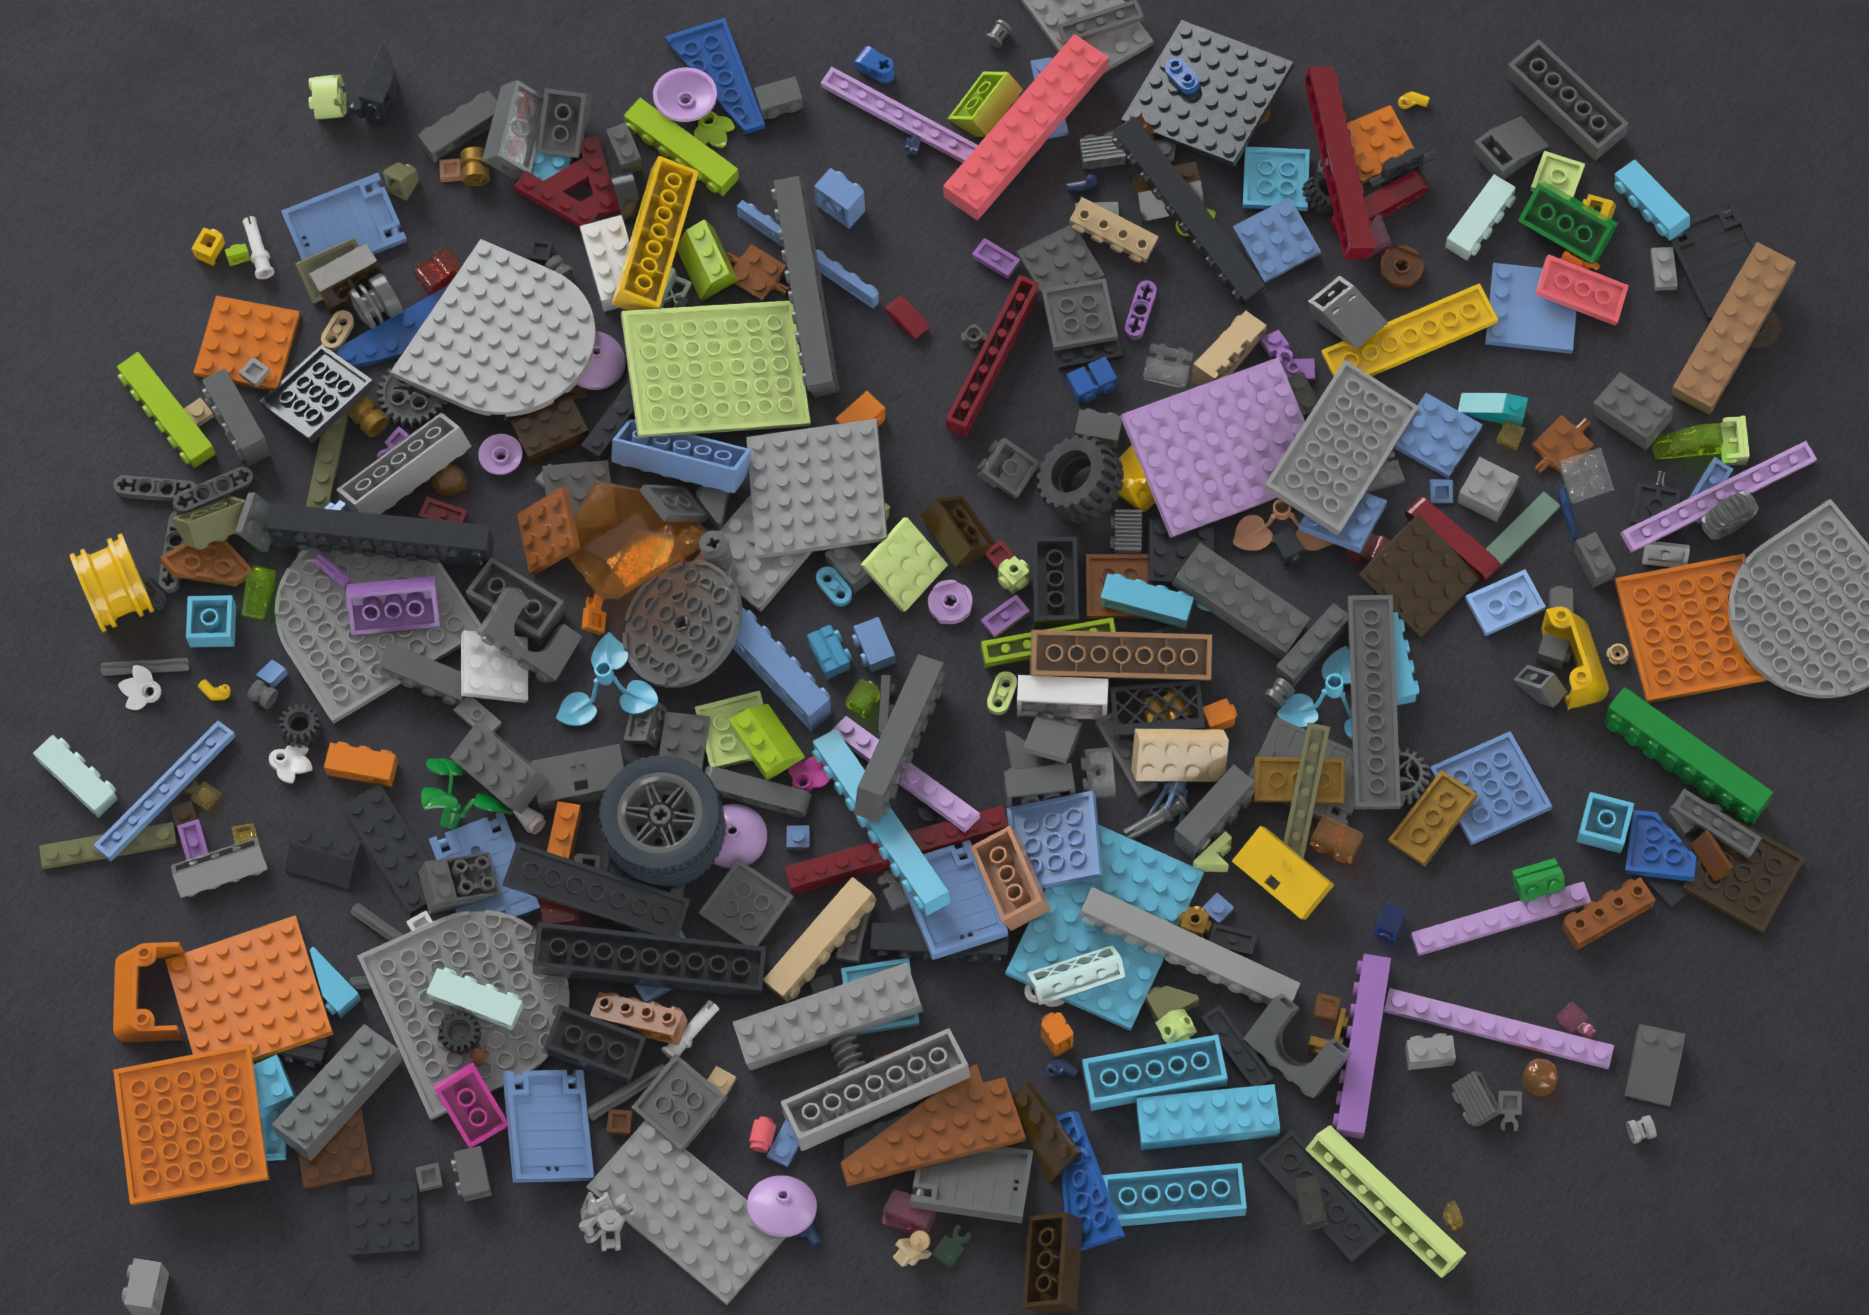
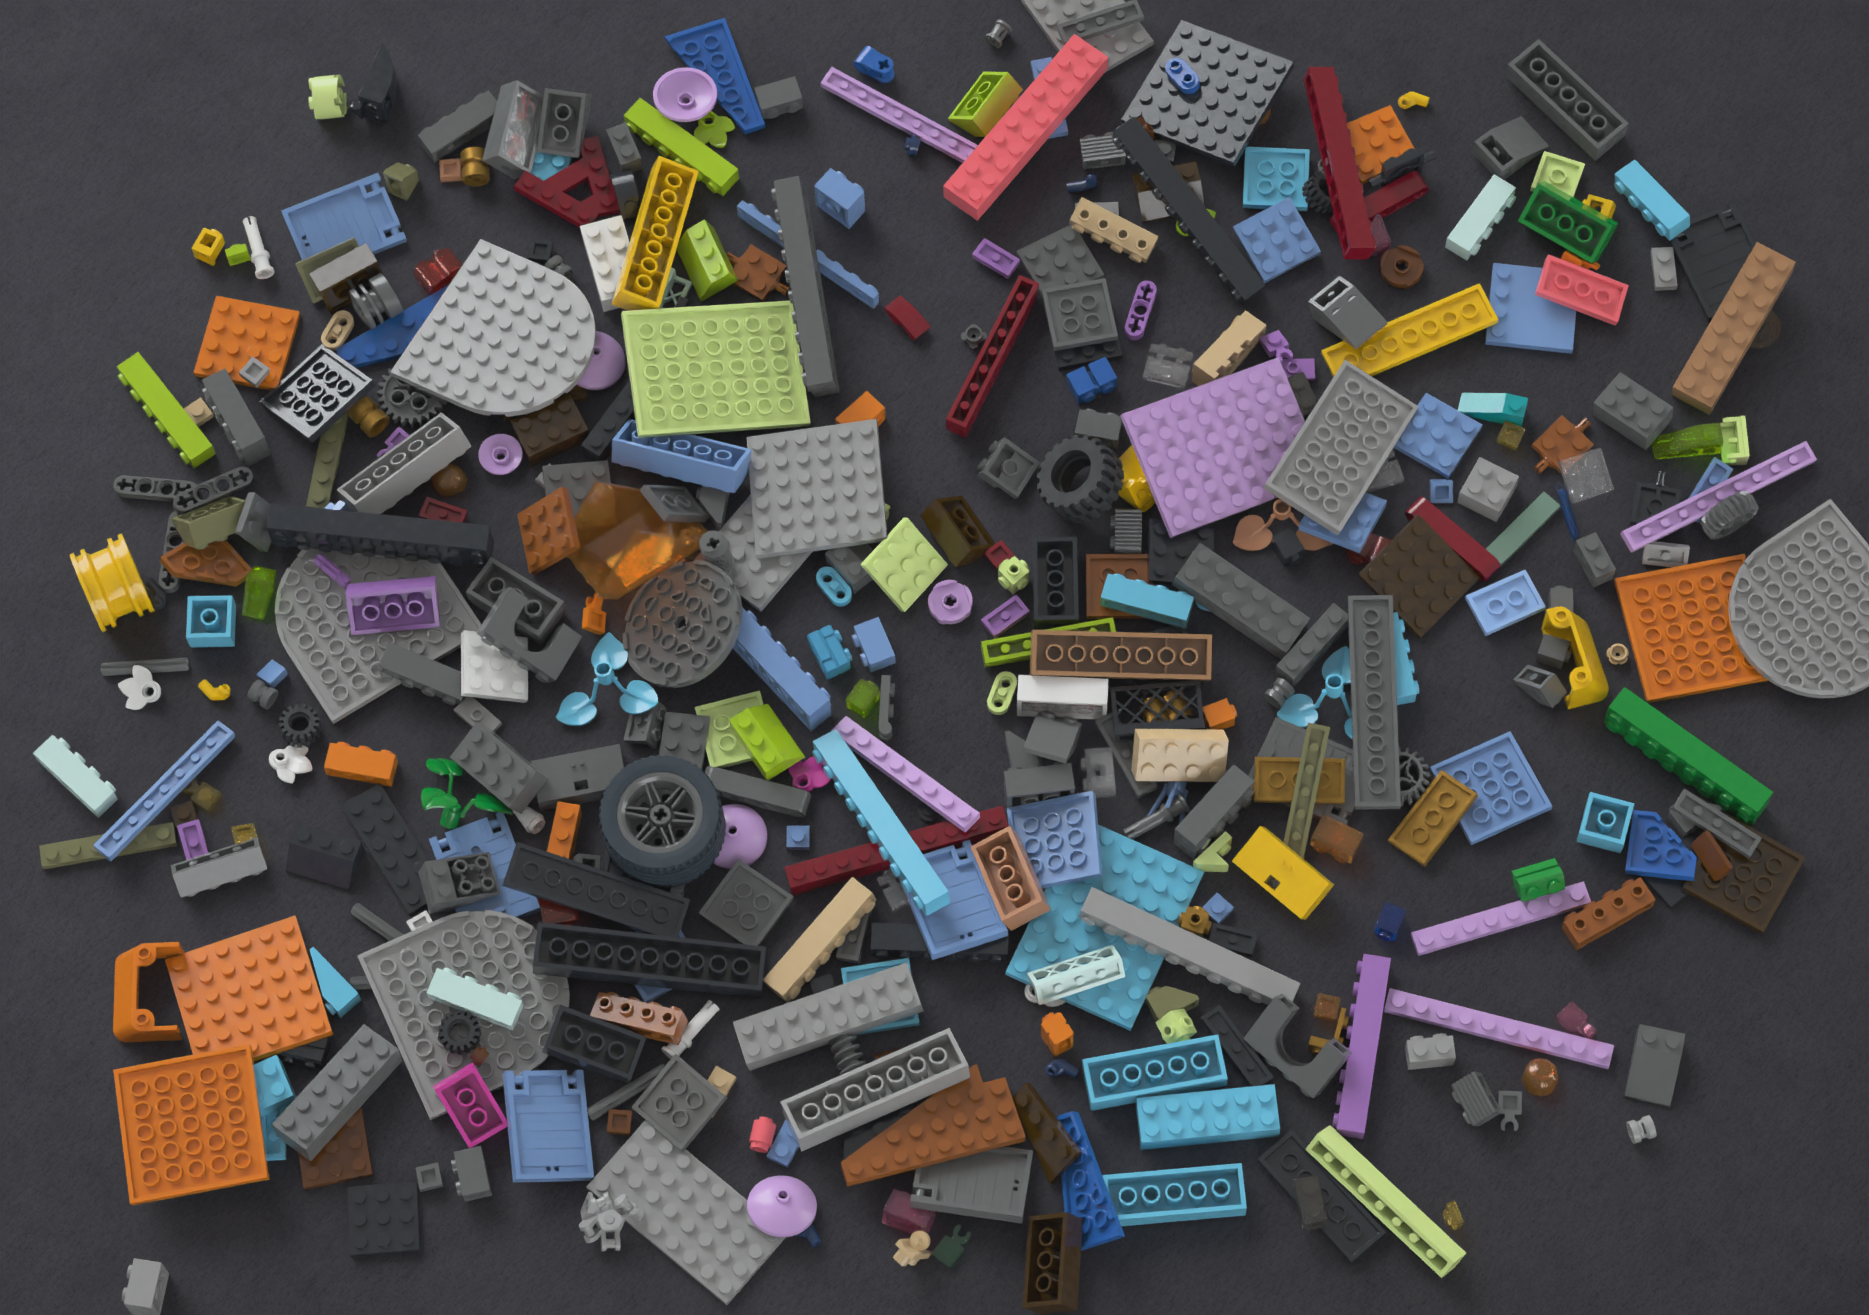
(899, 738): dark grey brick -> none

